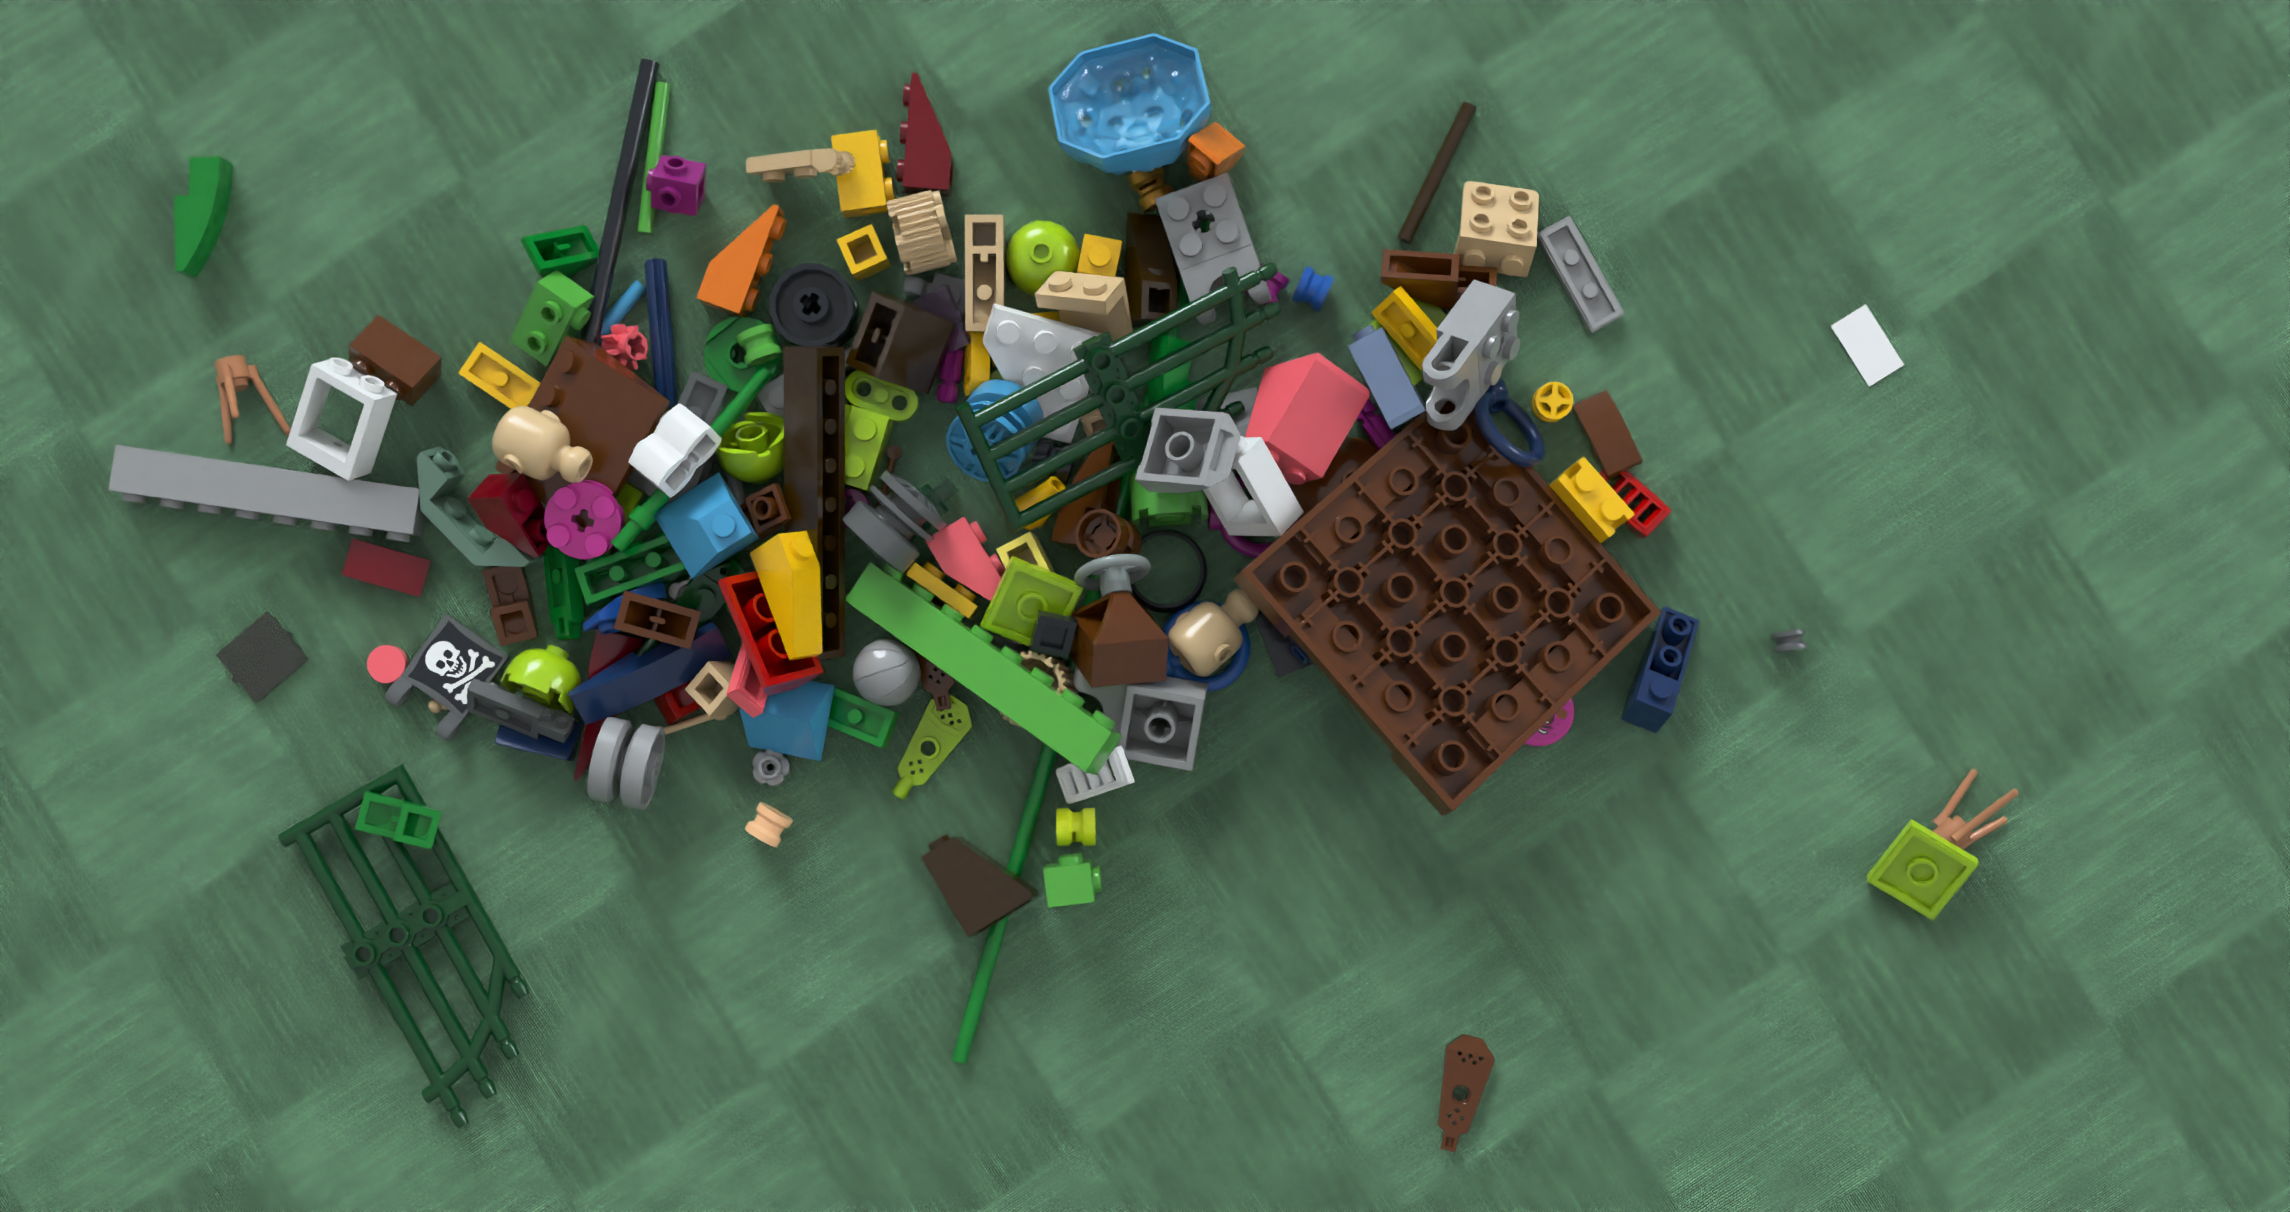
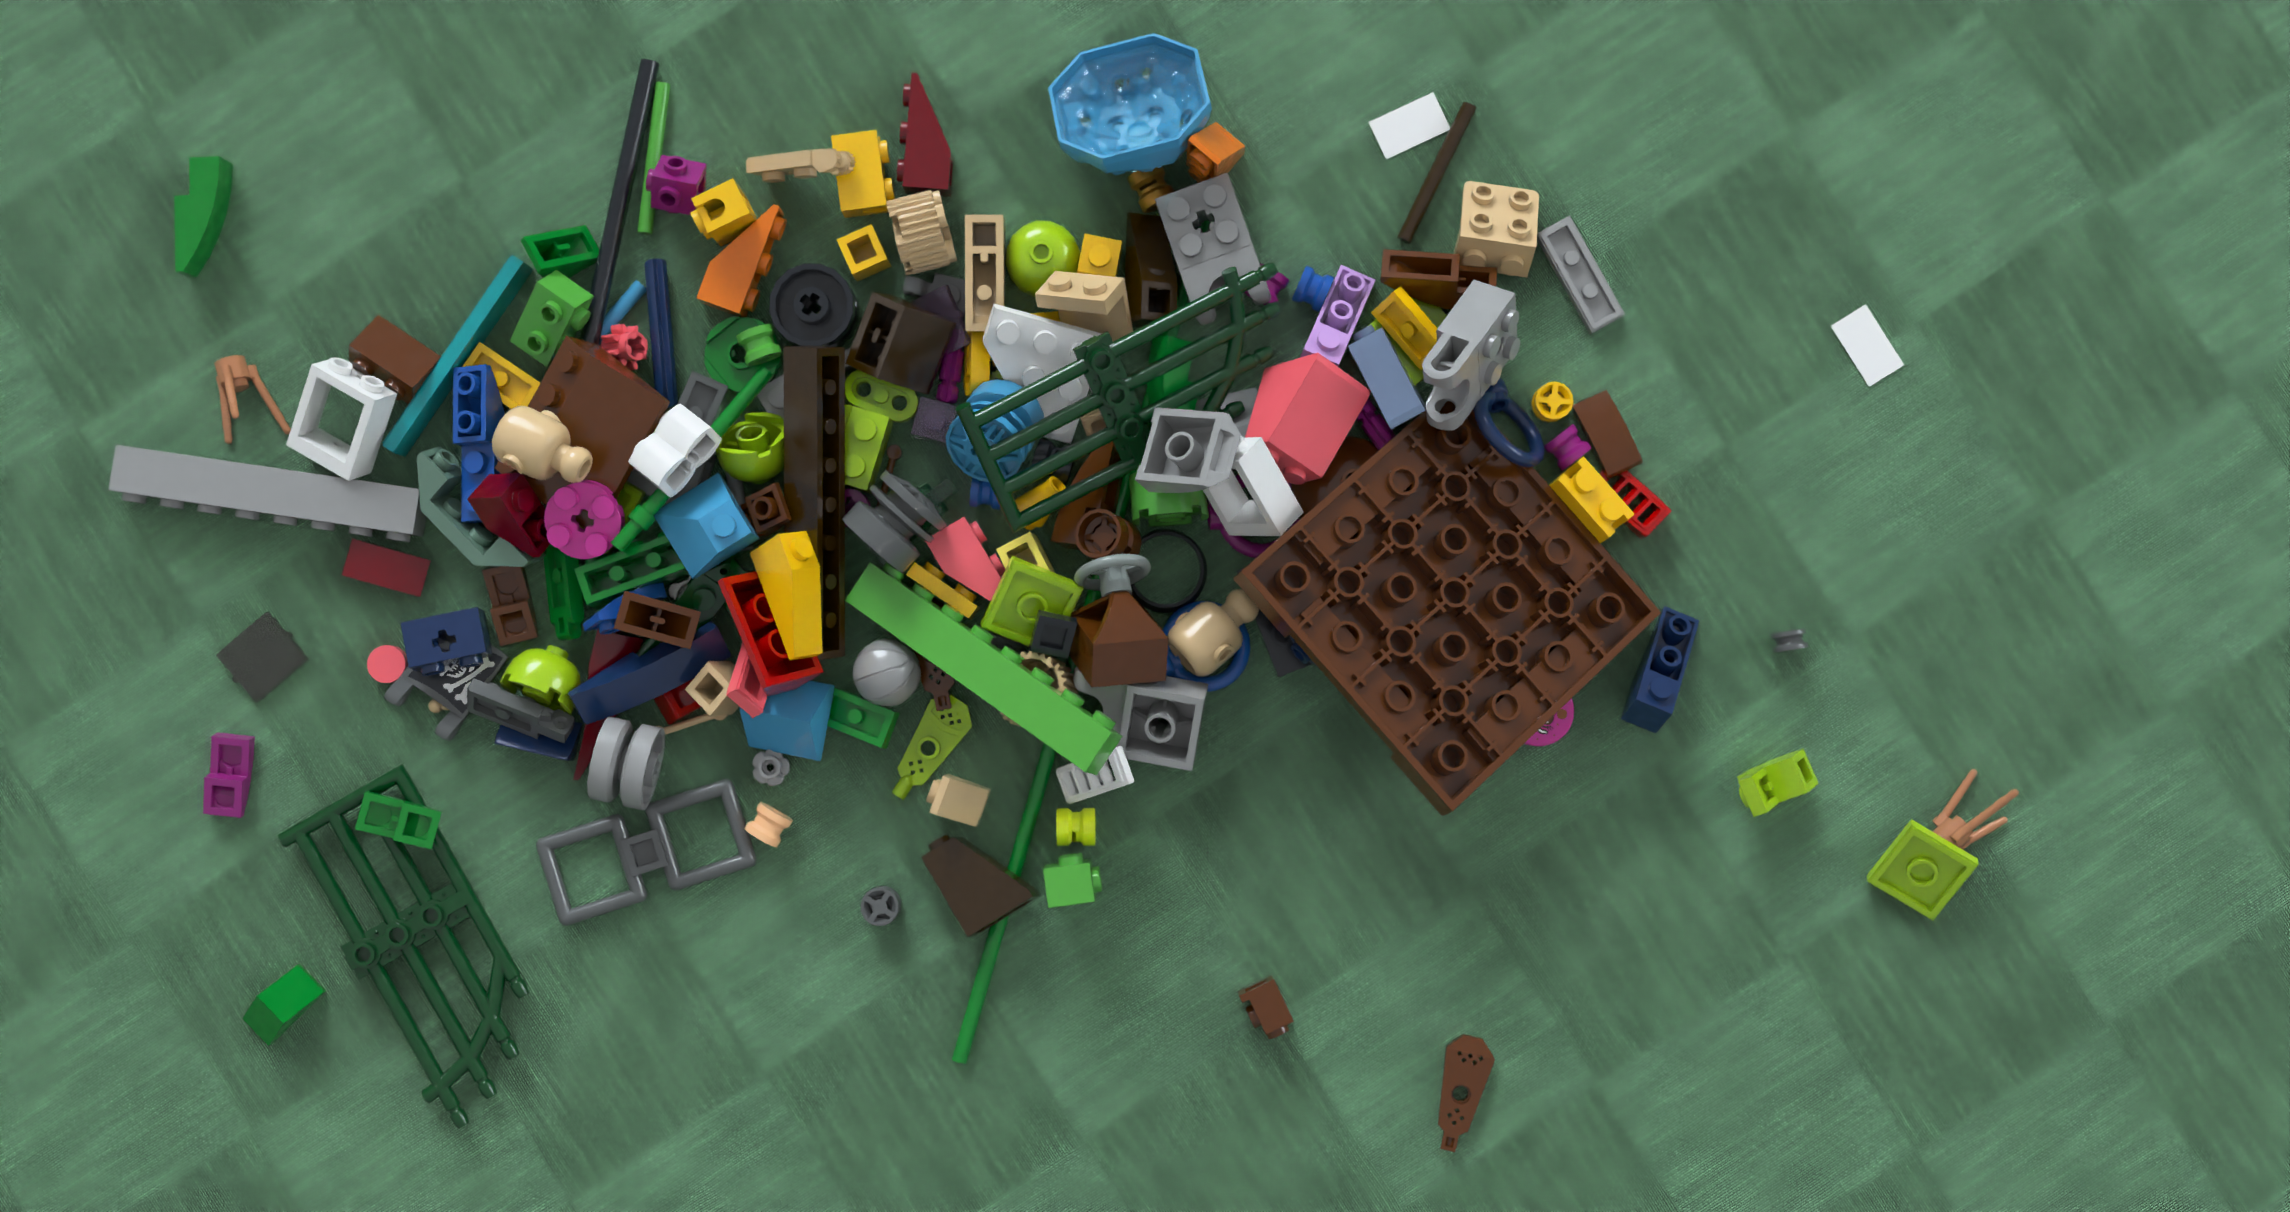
(229, 776): none -> magenta slope
(282, 1004): none -> green slope
(425, 634): none -> dark blue brick
(440, 379): none -> teal tile
(475, 418): none -> blue slope
(645, 852): none -> dark grey bar
(723, 212): none -> yellow brick
(877, 911): none -> dark grey wheel
(933, 420): none -> clear purple brick
(958, 799): none -> tan slope
(982, 494): none -> blue wheel
(1267, 1007): none -> reddish brown brick
(1339, 315): none -> lavender slope
(1409, 125): none -> white sticker
(1567, 447): none -> magenta wheel
(1776, 782): none -> lime brick

